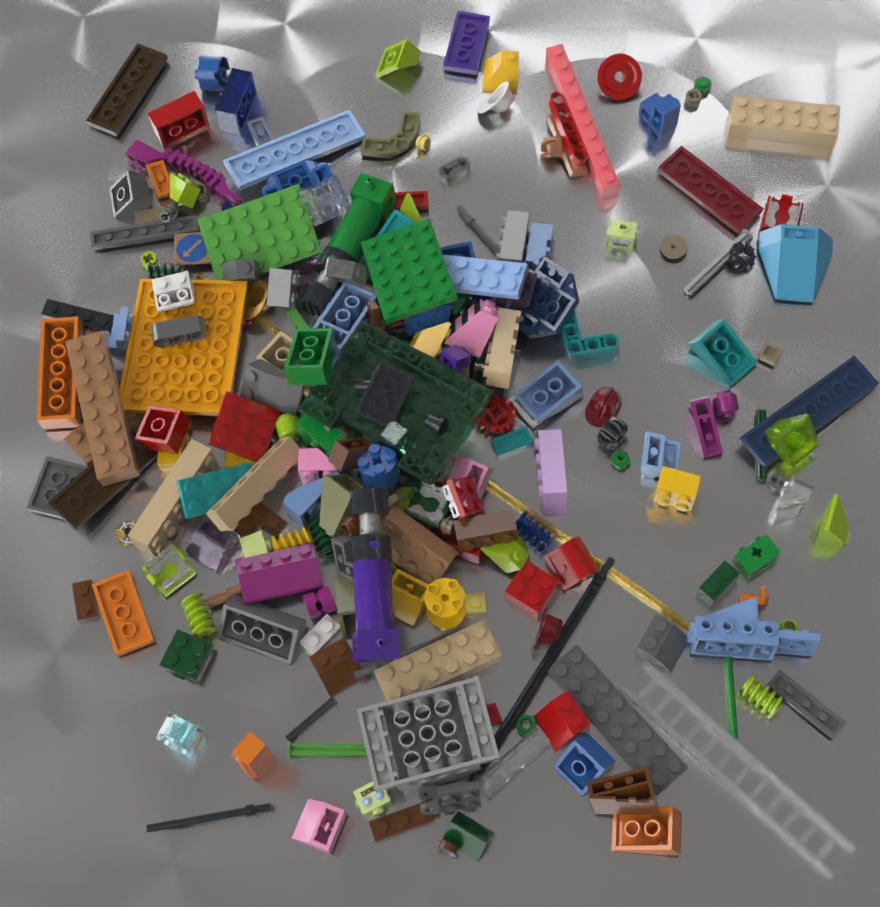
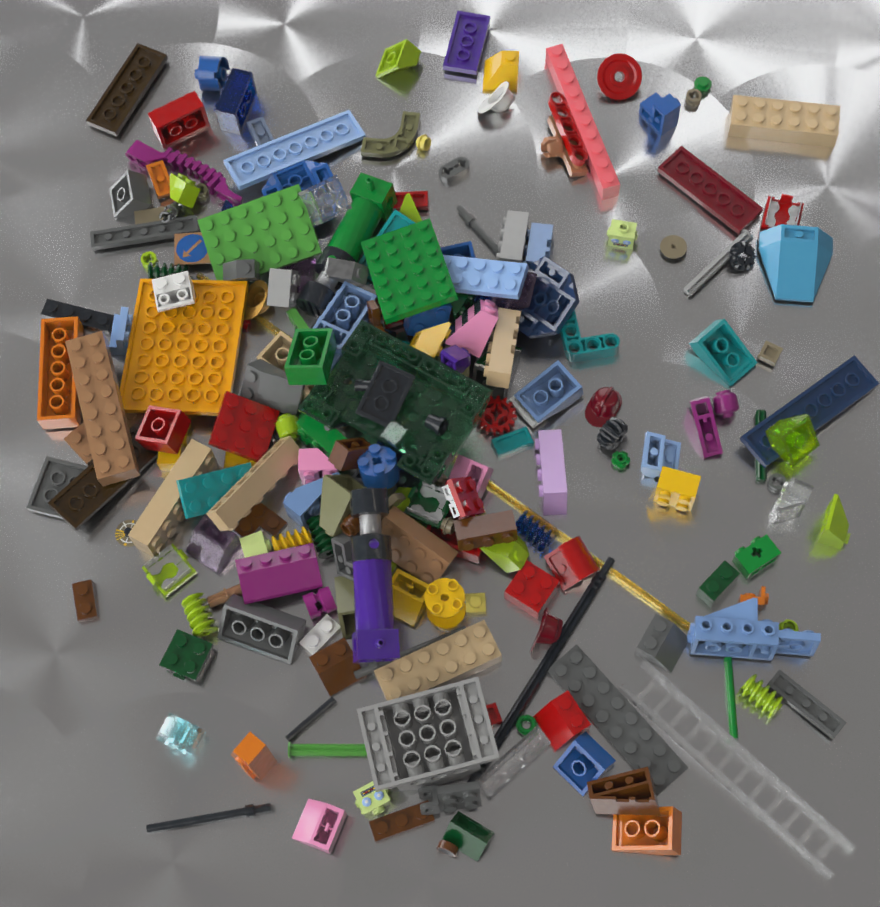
(123, 613): orange plate -> none
(178, 331): dark grey beam -> none

